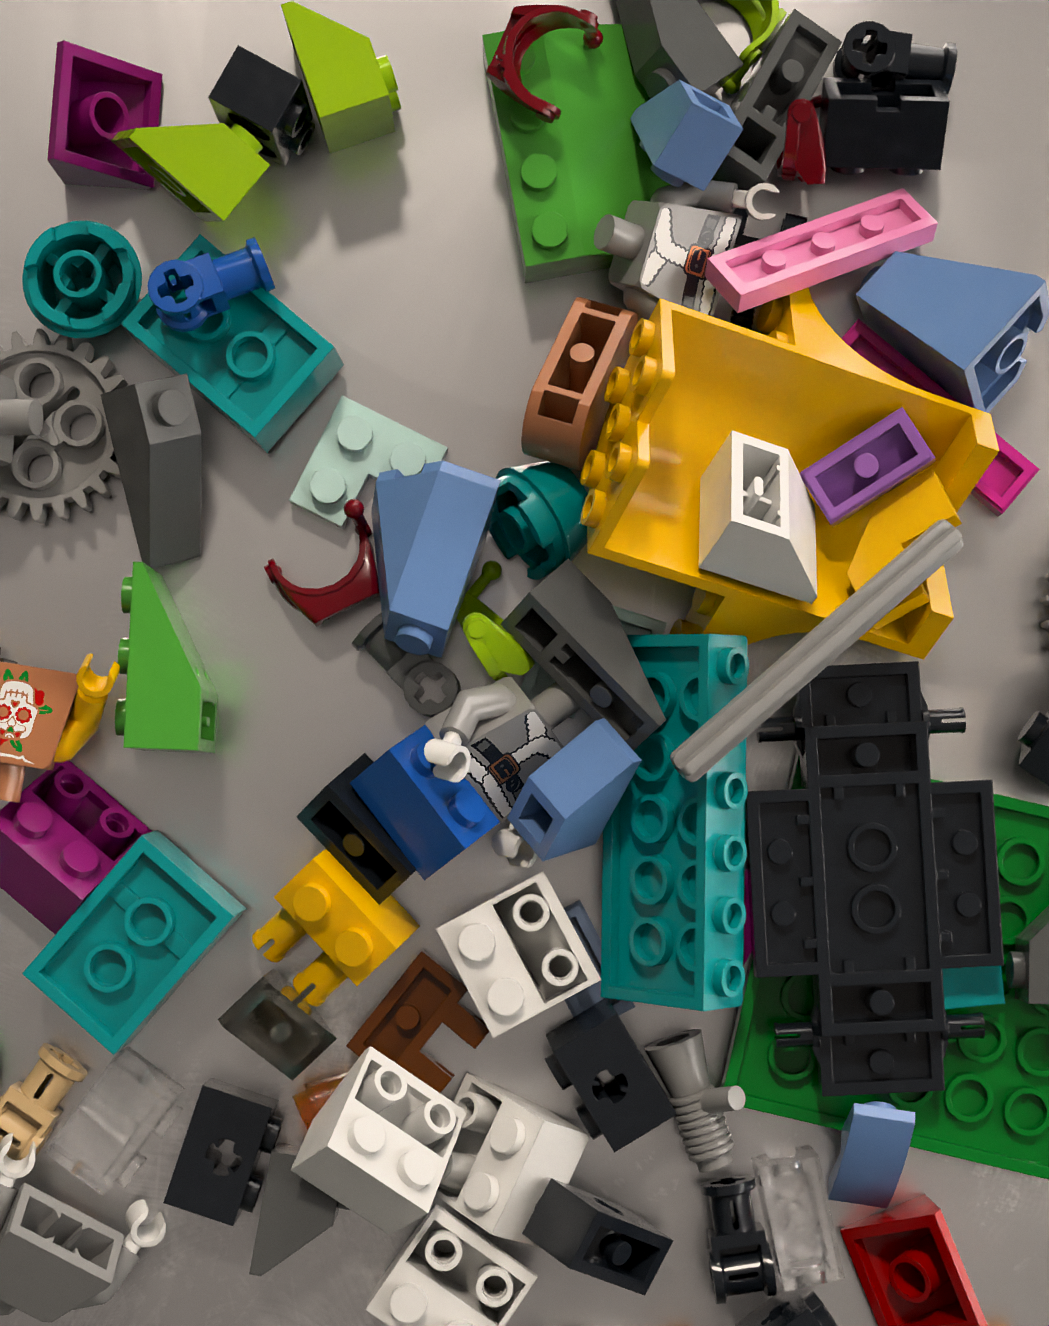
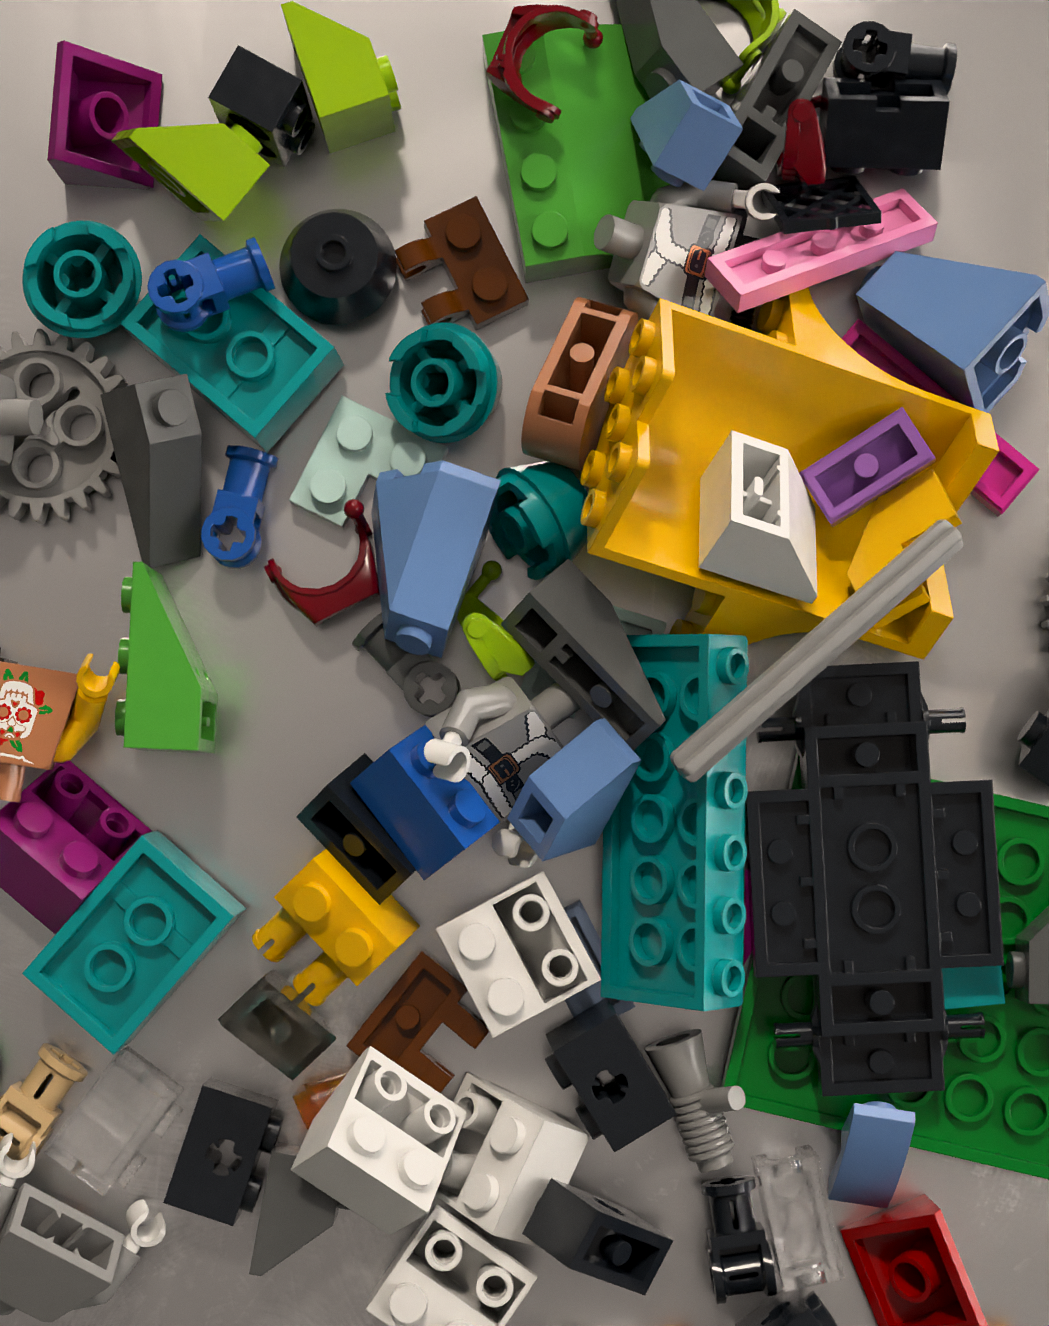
(239, 506): none -> blue connector
(338, 266): none -> black cone
(443, 382): none -> teal cone
(474, 262): none -> reddish brown plate
(808, 218): none -> black window

